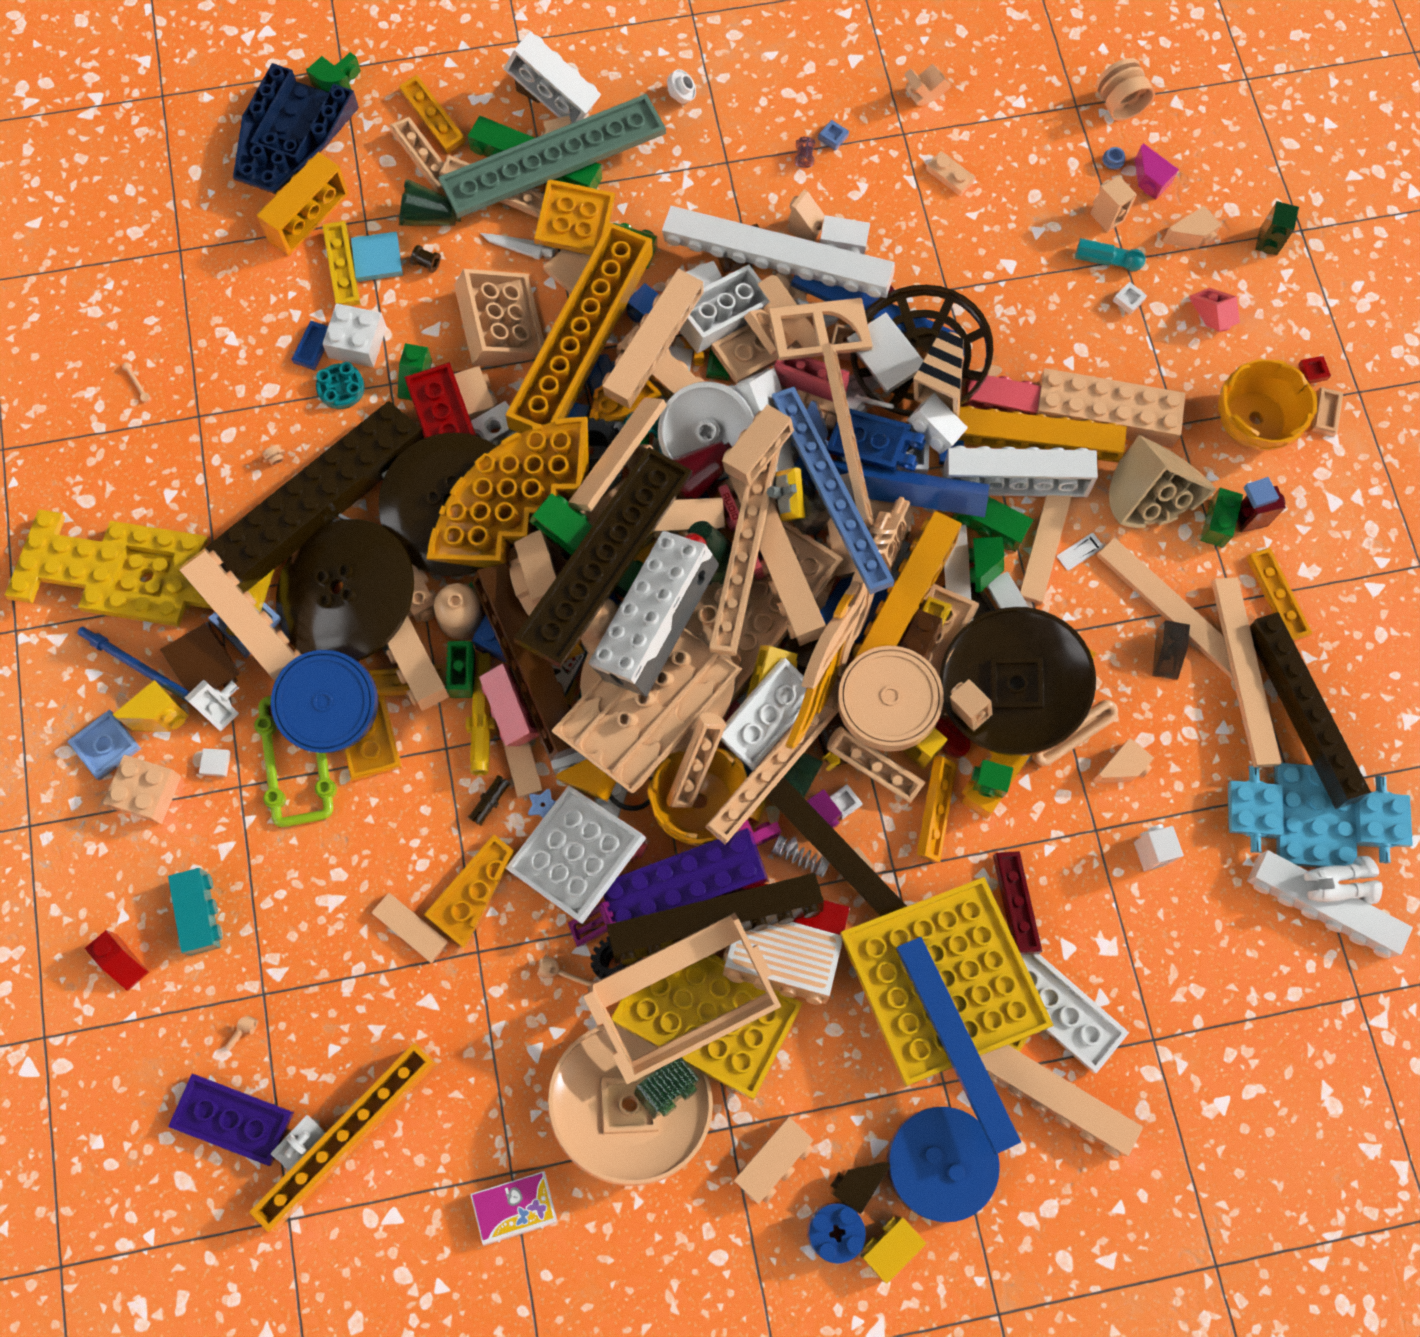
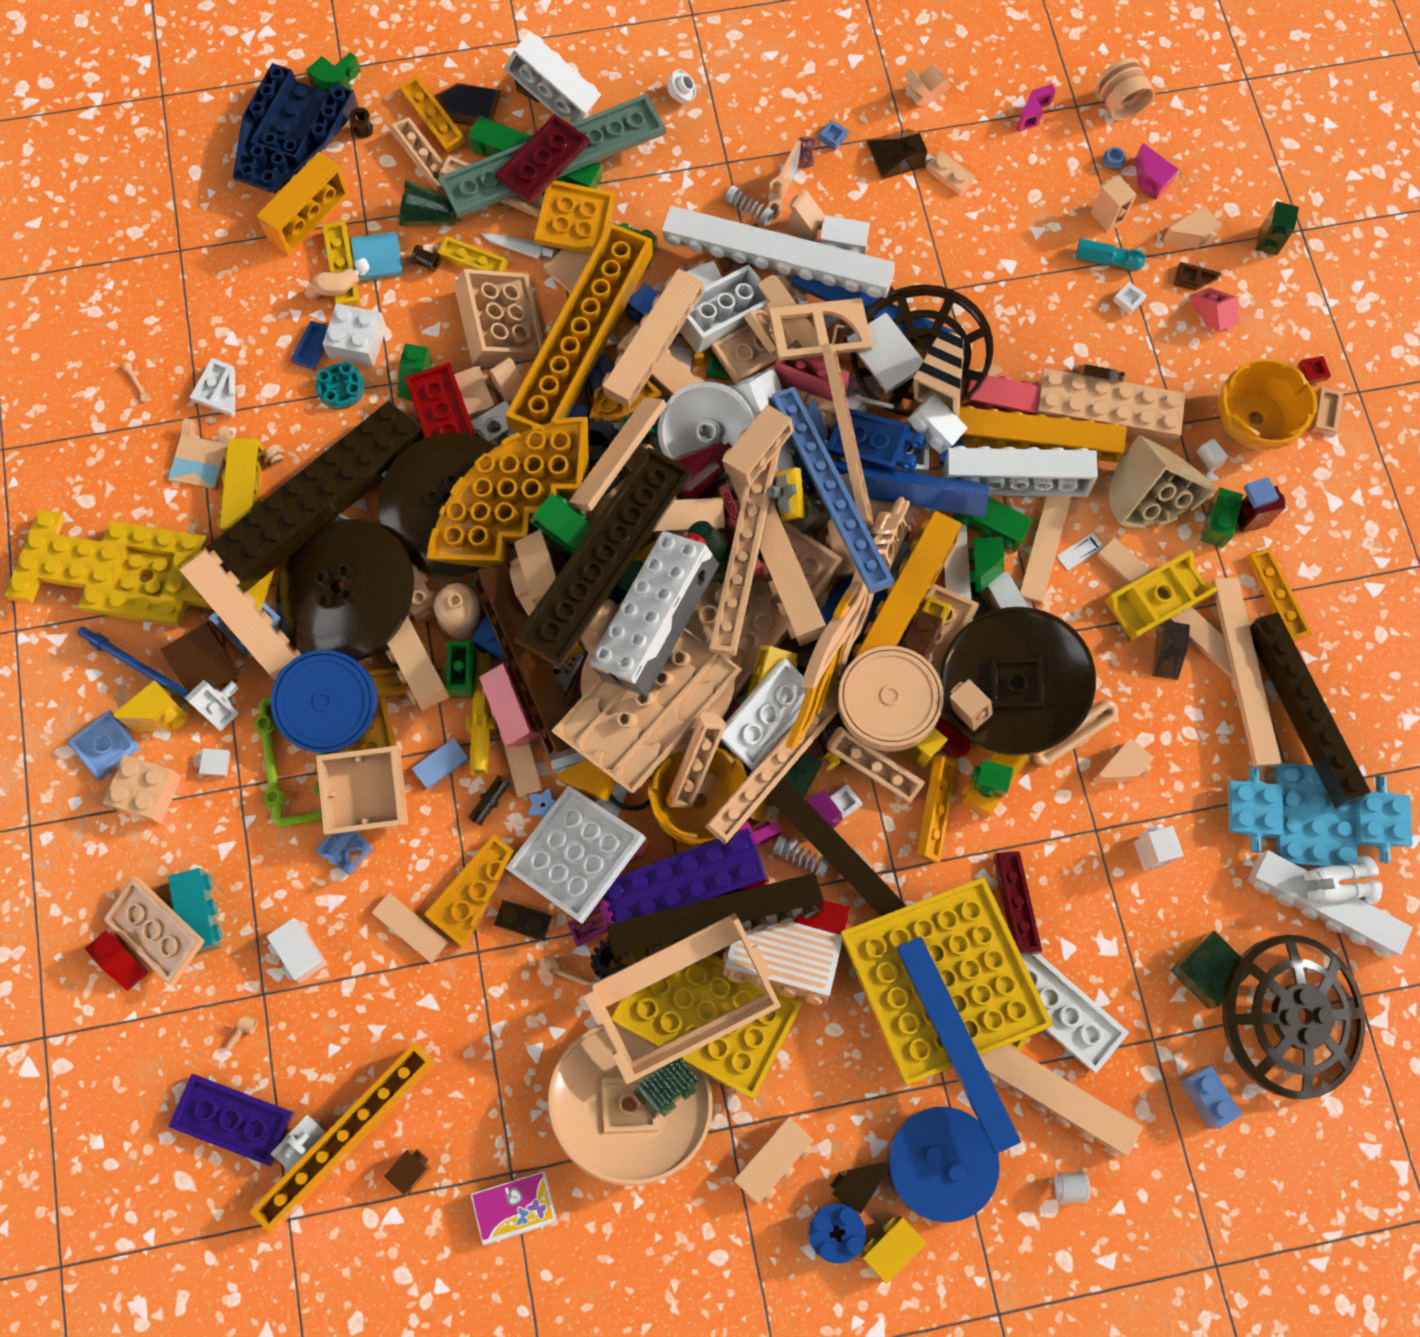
(153, 930): none -> light nougat tile
(199, 460): none -> light nougat flag
(216, 388): none -> white wing
(240, 480): none -> yellow brick
(296, 951): none -> white brick
(336, 284): none -> light nougat arm
(338, 848): none -> medium blue piece
(362, 790): none -> light nougat container
(363, 120): none -> dark brown bush
(408, 1171): none -> reddish brown brick
(440, 764): none -> light blue tile
(467, 102): none -> black tile
(470, 257): none -> yellow tile
(506, 380): none -> light nougat slope
(523, 920): none -> dark brown plate
(542, 159): none -> dark red tile
(732, 196): none -> white piece
(785, 178): none -> light nougat flag
(898, 152): none -> dark brown slope
(1033, 110): none -> dark pink slope
(1072, 1187): none -> white piece
(1099, 372): none -> dark brown tile
(1140, 607): none -> yellow piece
(1194, 277): none -> reddish brown tile
(1207, 968): none -> clear green brick
(1210, 1097): none -> medium blue brick
(1212, 455): none -> white brick
(1286, 1017): none -> dark brown dish

